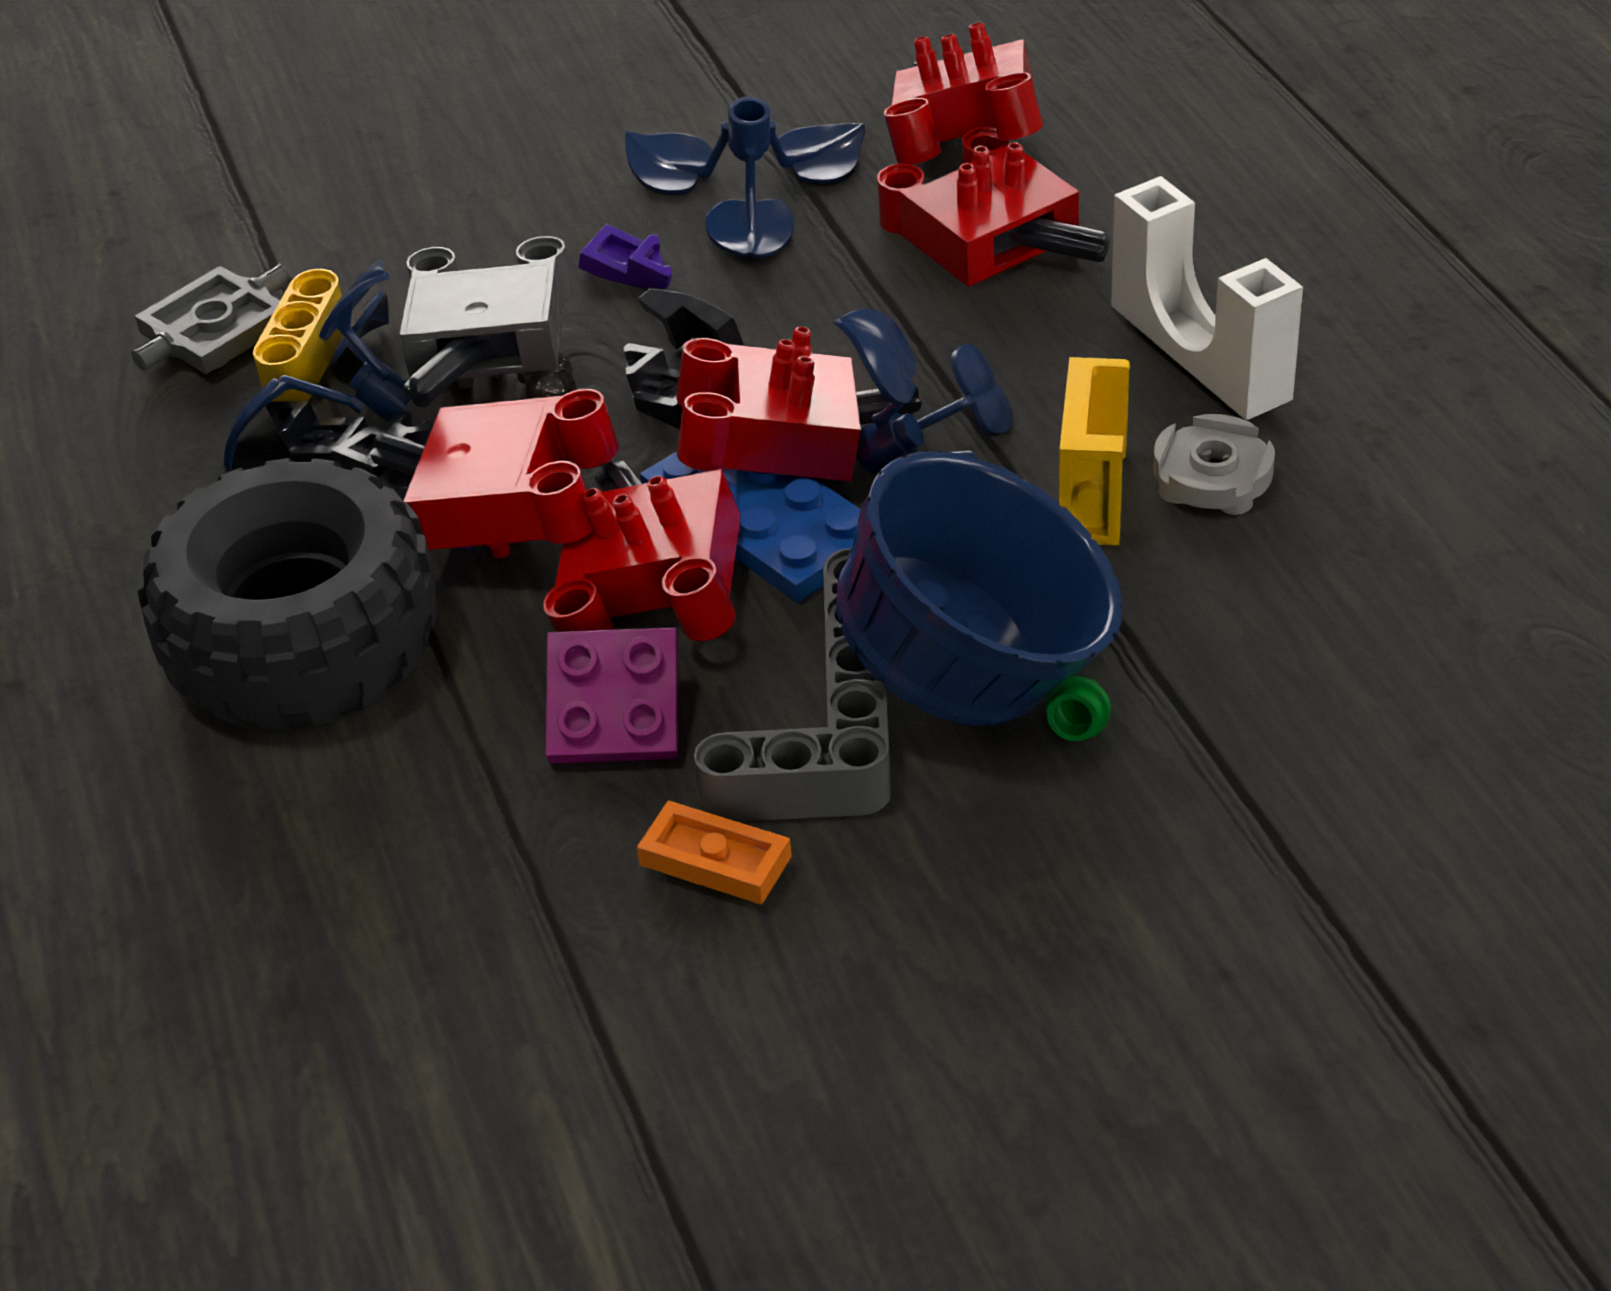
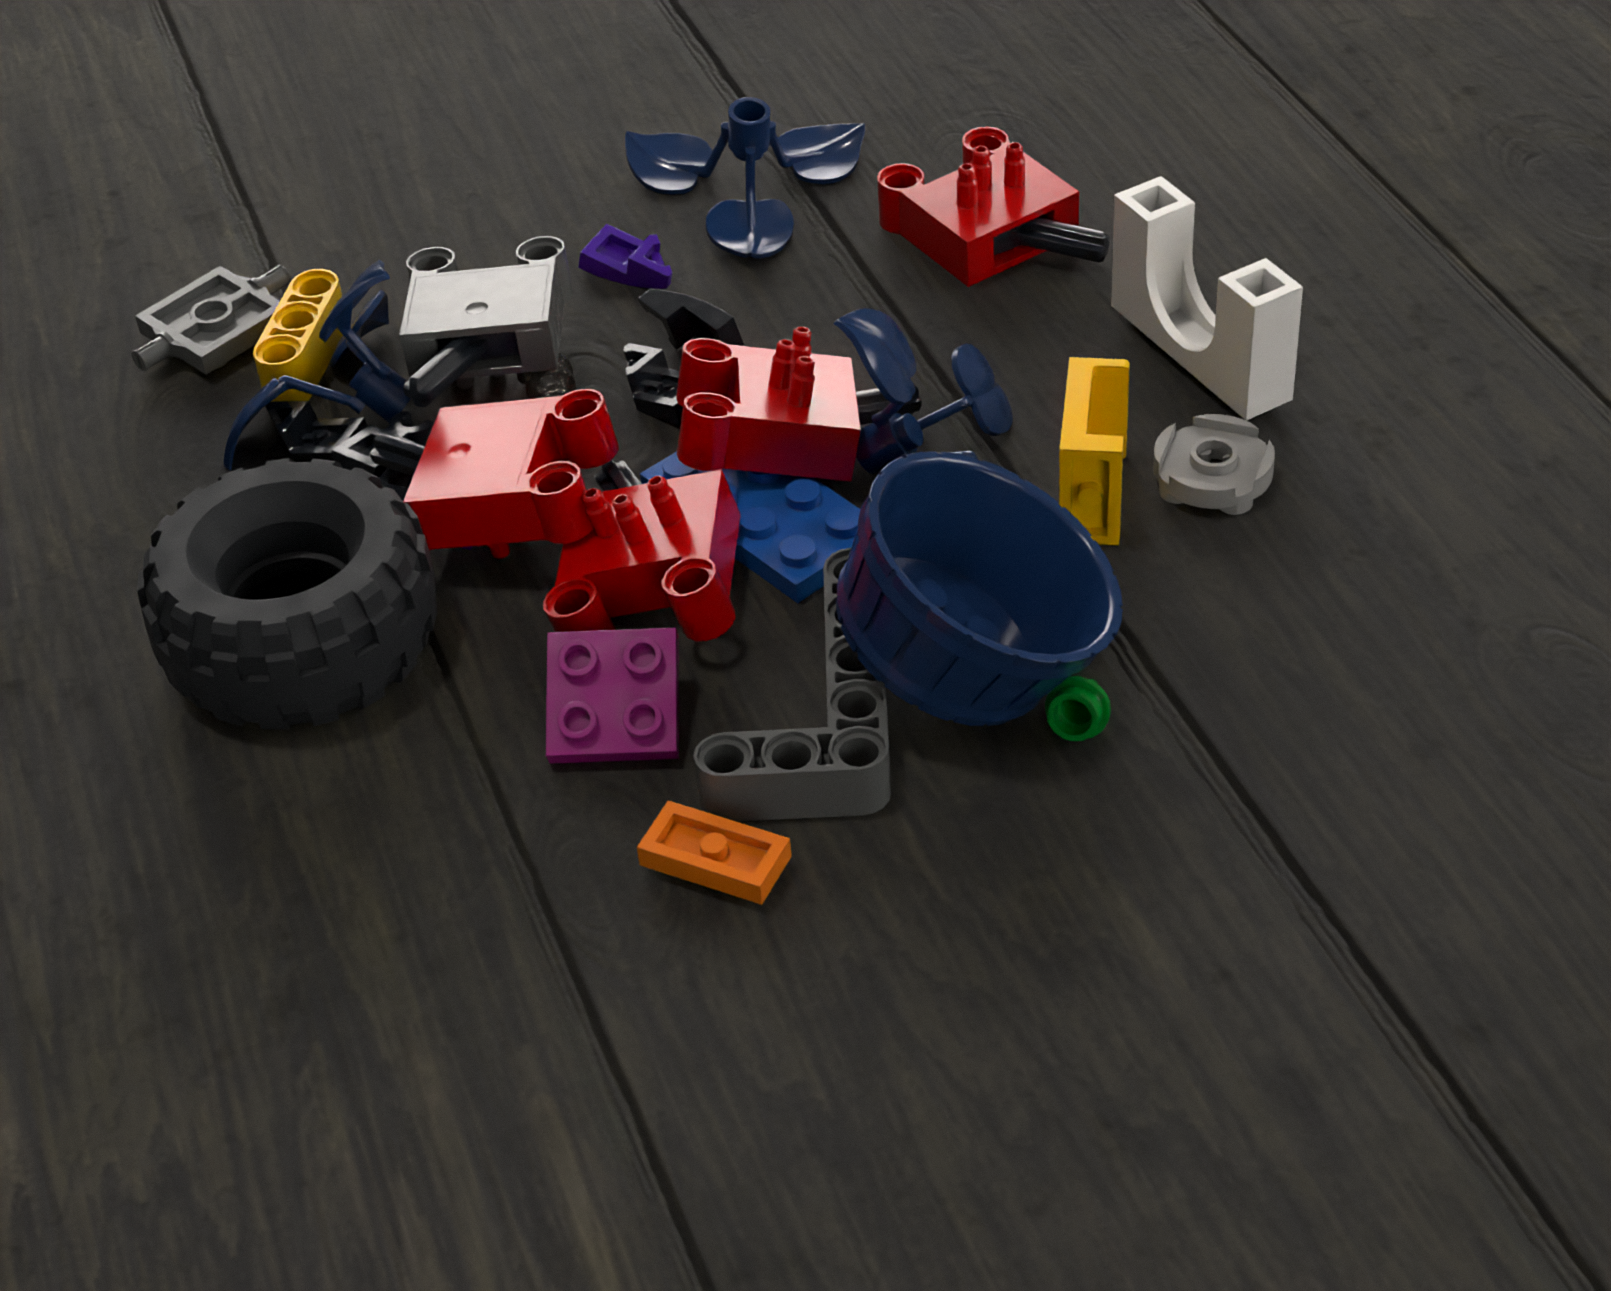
(961, 93): red piece -> none

